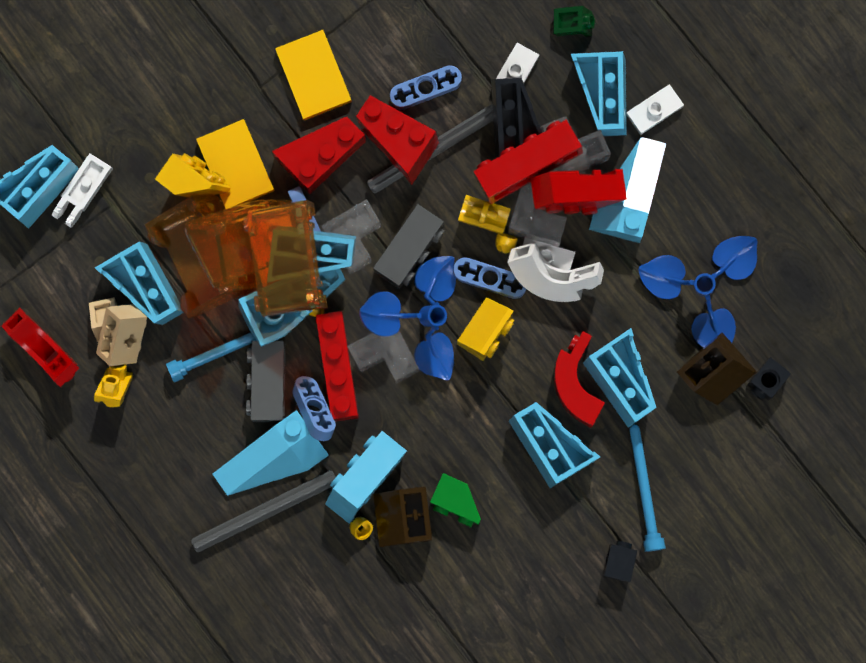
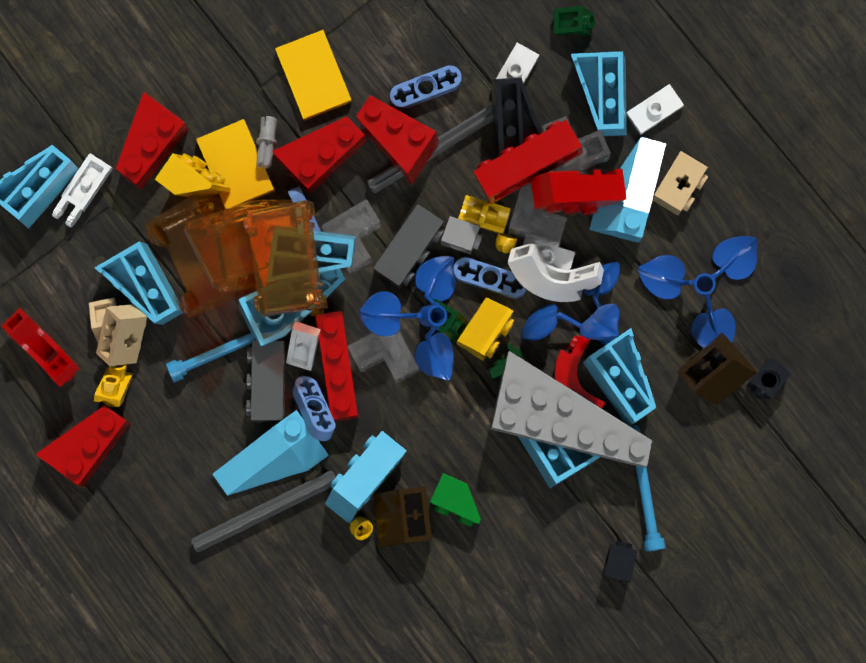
(85, 446): none -> red wedge
(149, 141): none -> red wedge
(266, 141): none -> light grey axle
(303, 346): none -> white plate
(454, 324): none -> dark green bracket
(461, 236): none -> light grey brick
(497, 367): none -> dark green bracket
(551, 413): none -> light grey wing
(600, 325): none -> blue plant
(684, 169): none -> tan brick

